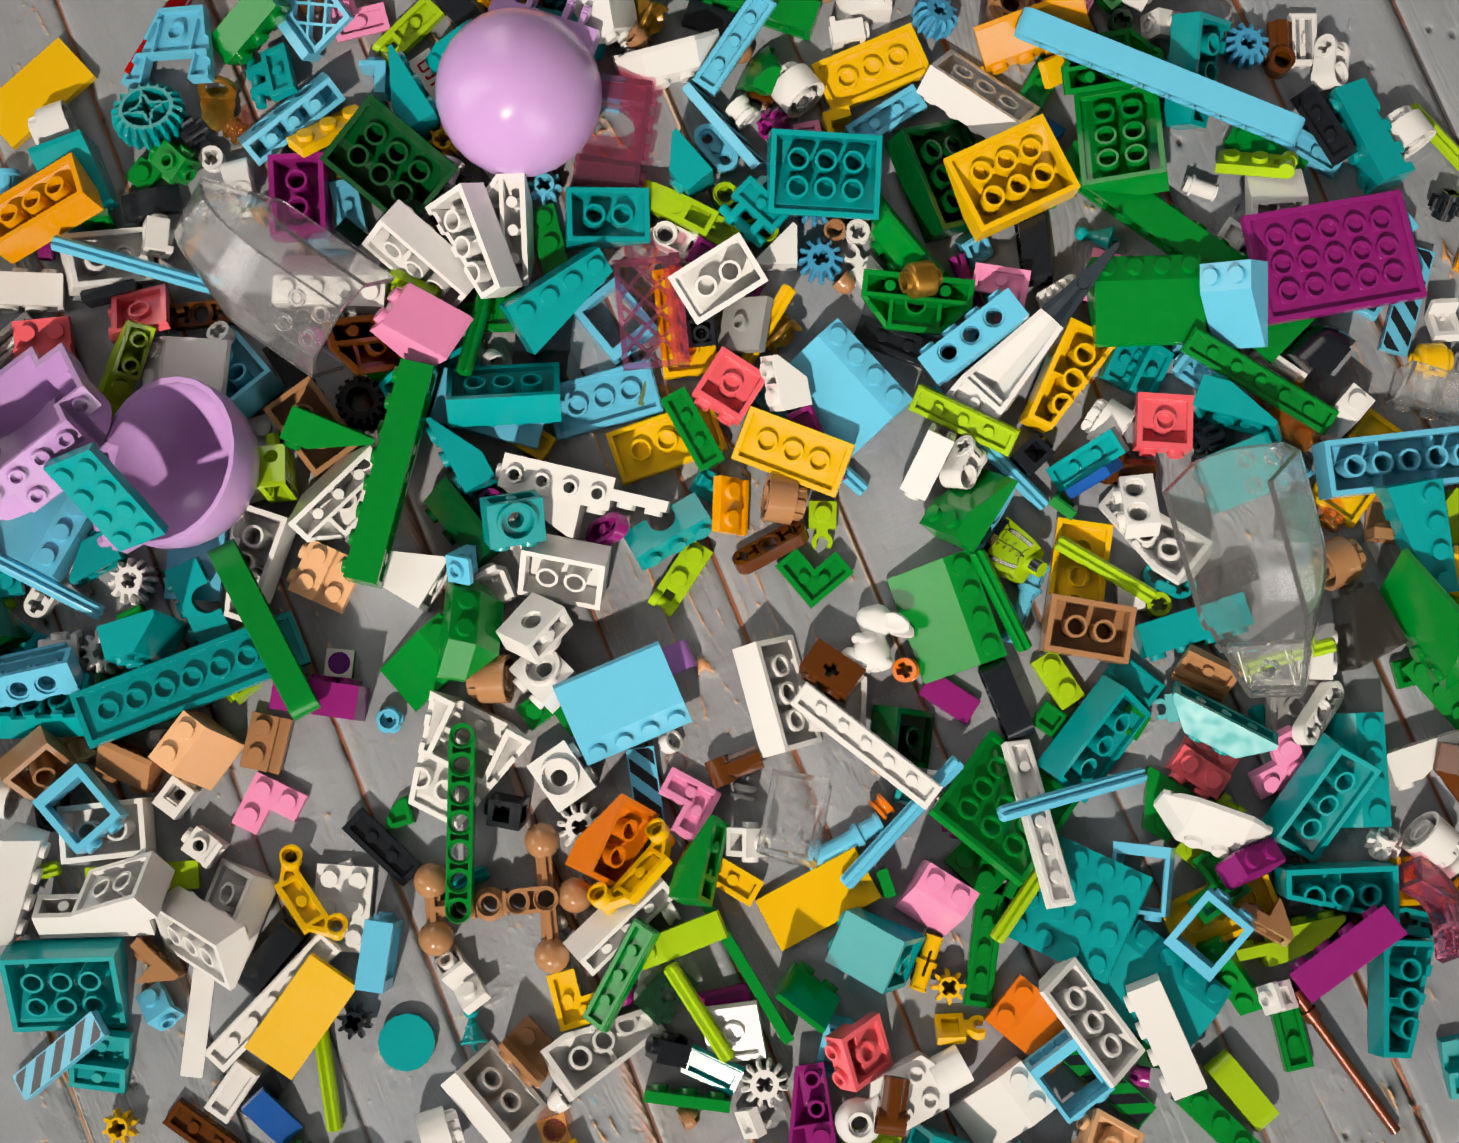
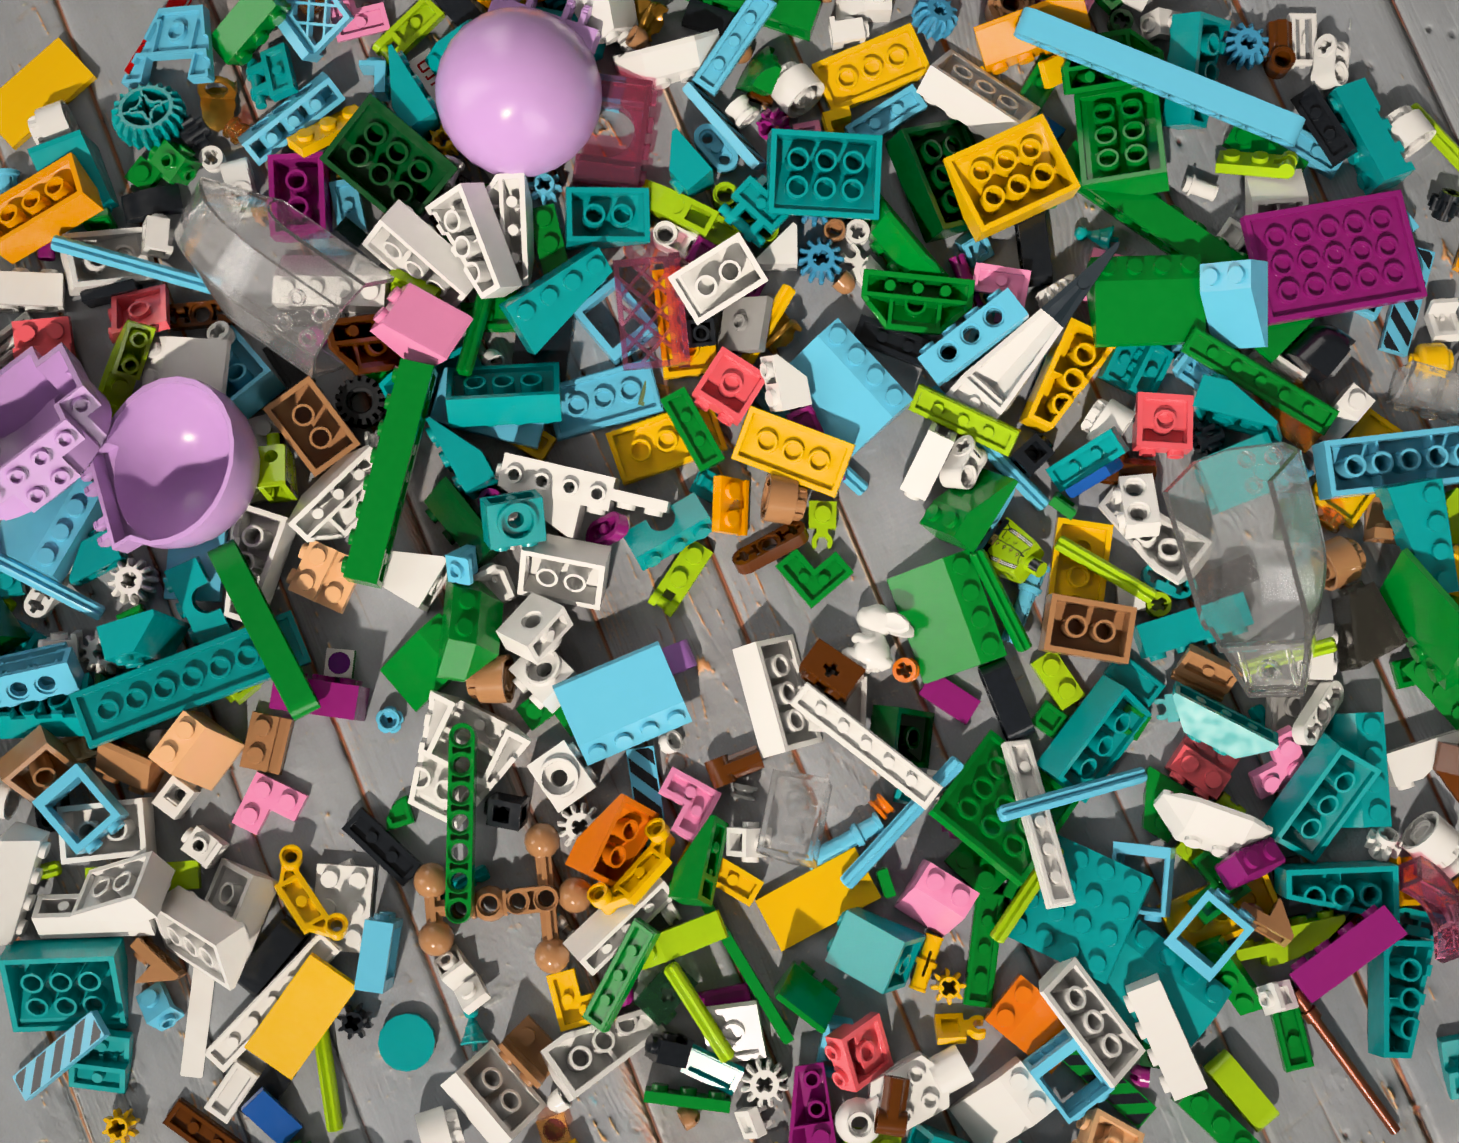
(106, 497): teal plate -> none
(314, 431): green slope -> none
(920, 279): pearl gold head -> none

